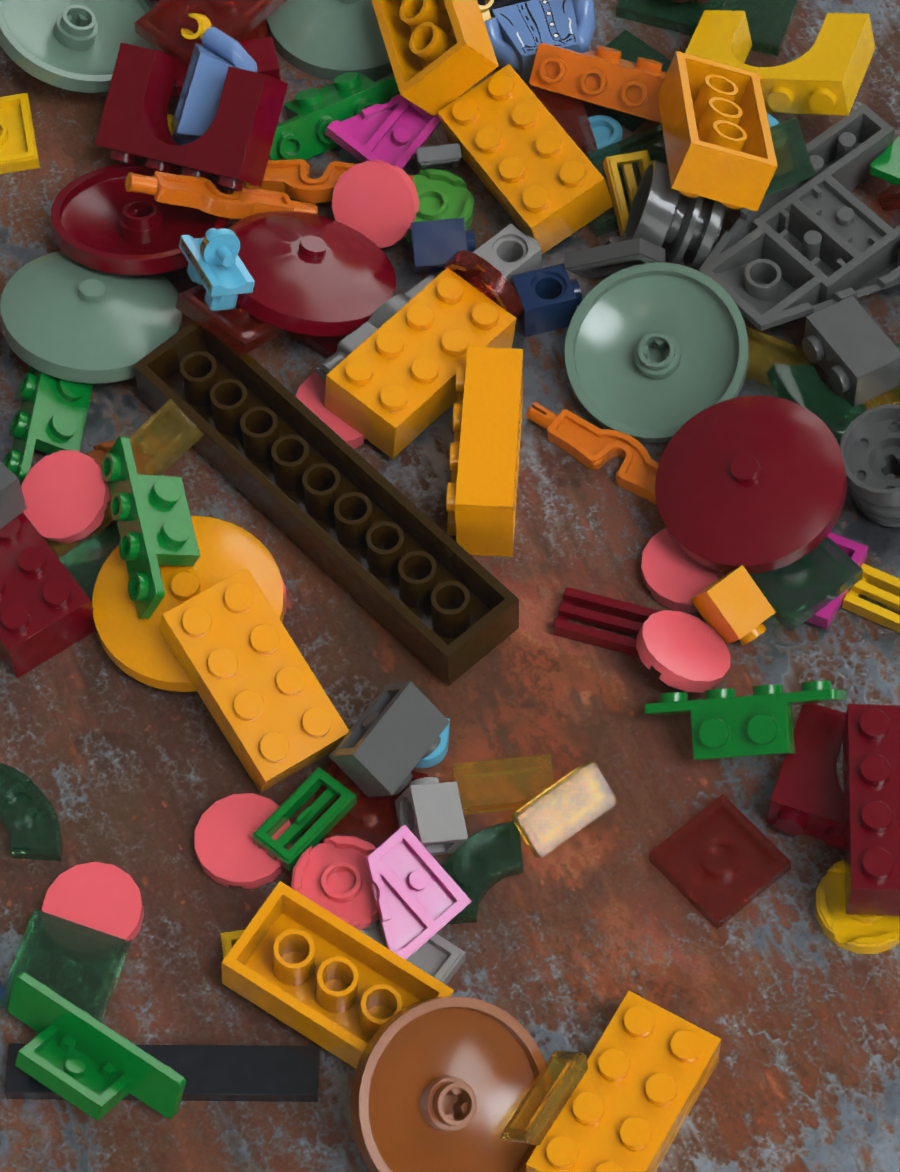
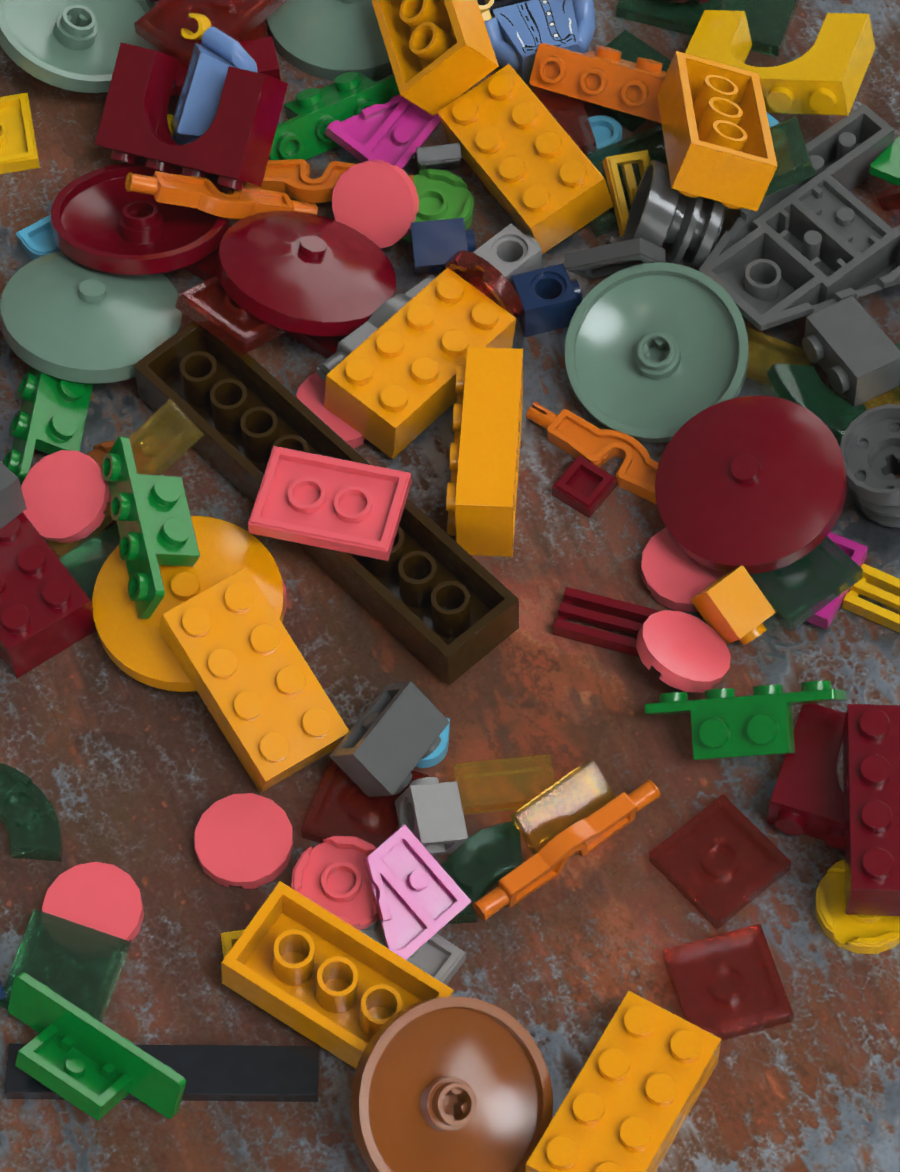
(37, 239): none -> medium azure tile
(217, 266): medium azure hips -> none
(317, 831): green tile -> none
(330, 503): none -> coral tile
(546, 1098): clear yellow tile -> none
(579, 838): none -> orange piece
(584, 486): none -> dark red tile
(729, 983): none -> clear red tile

